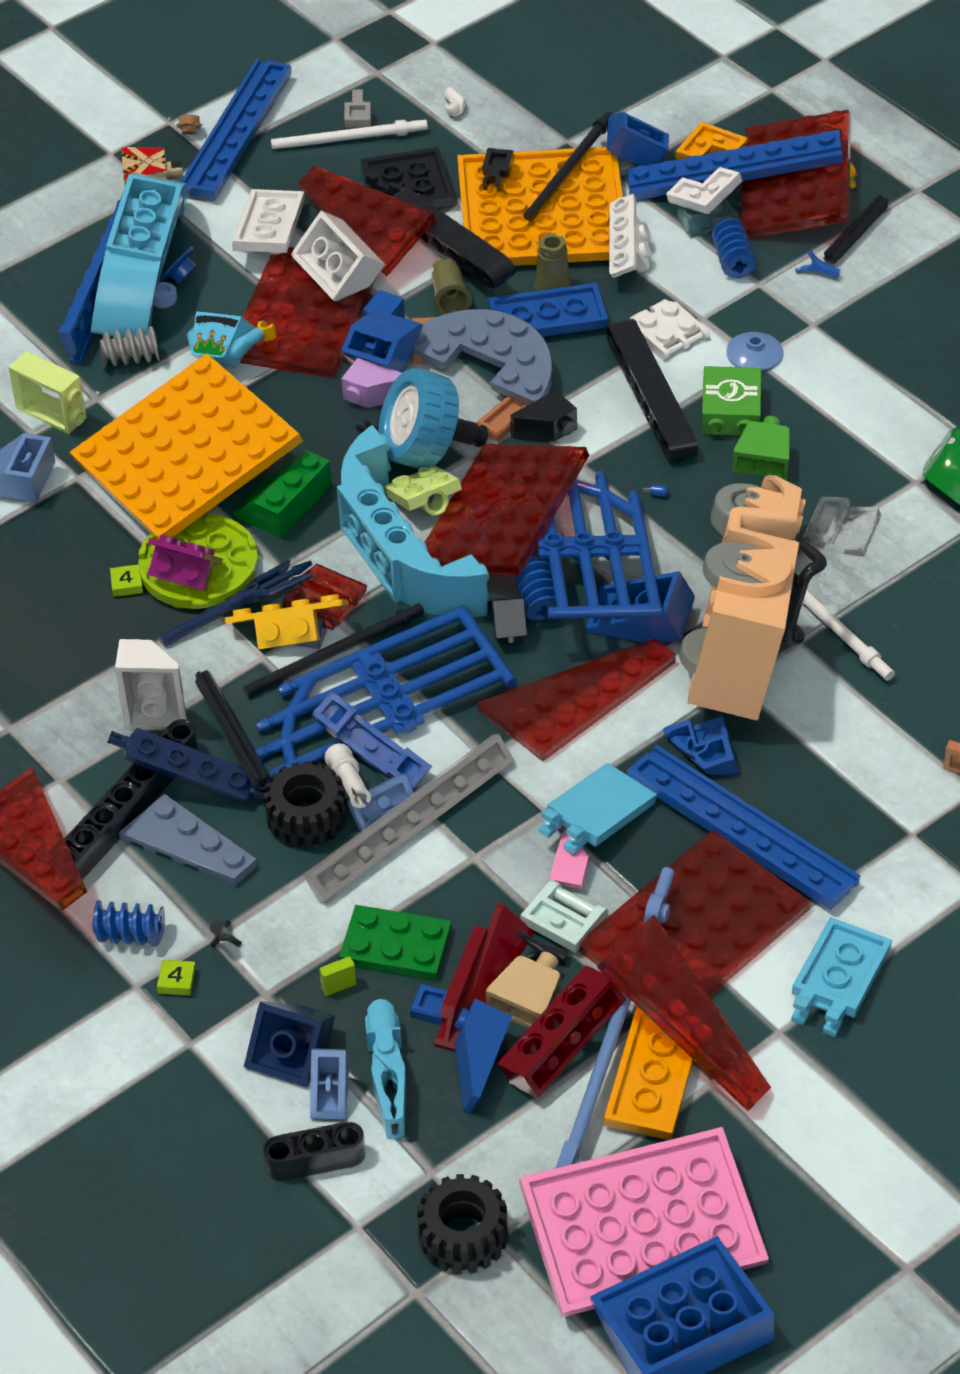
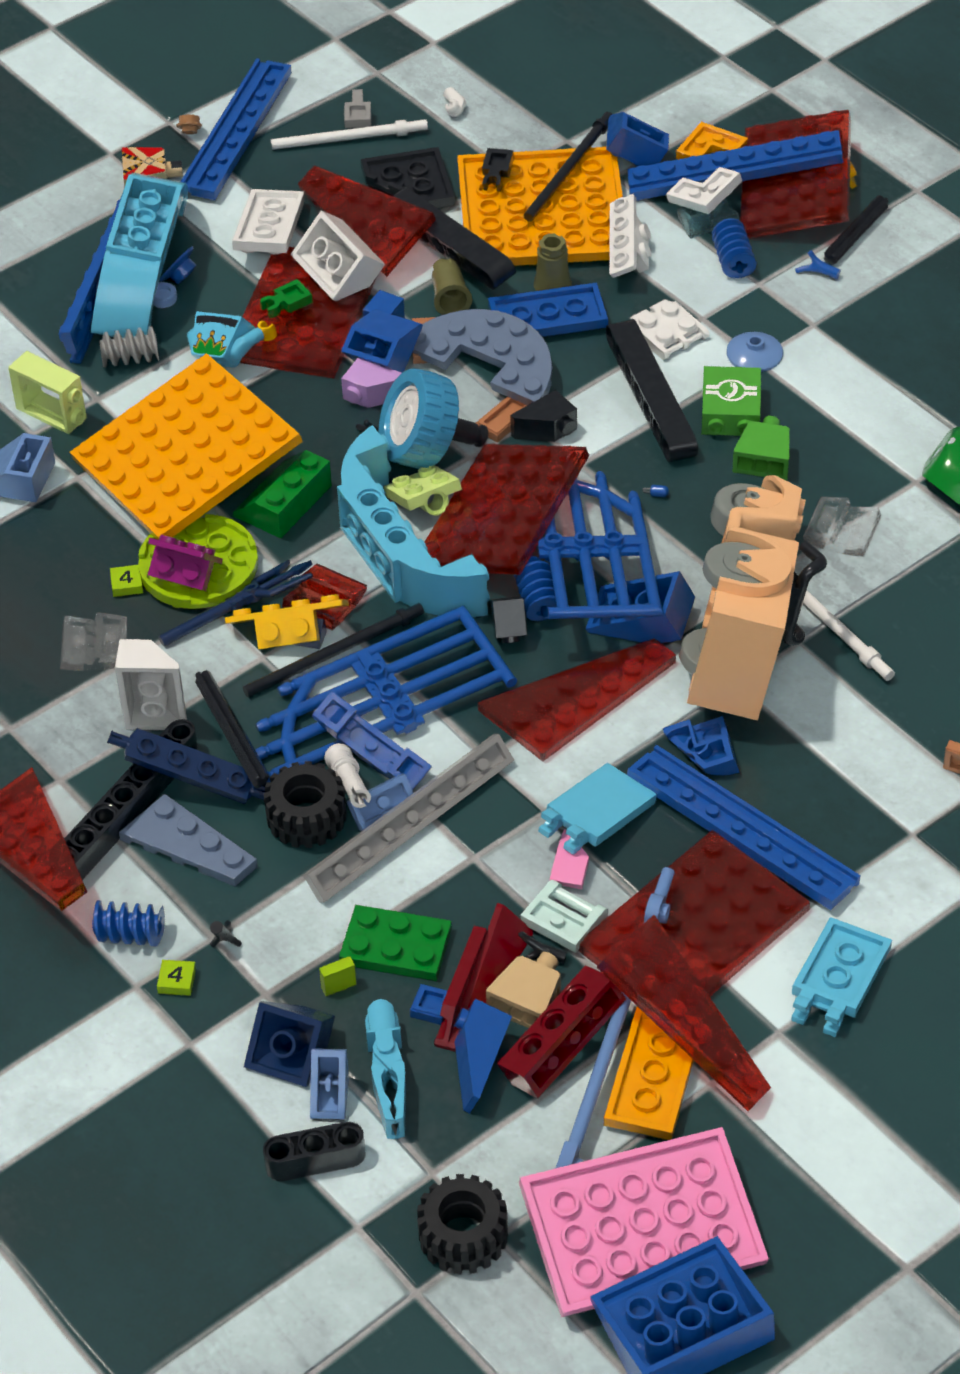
(90, 642): none -> clear slope
(288, 297): none -> green plate

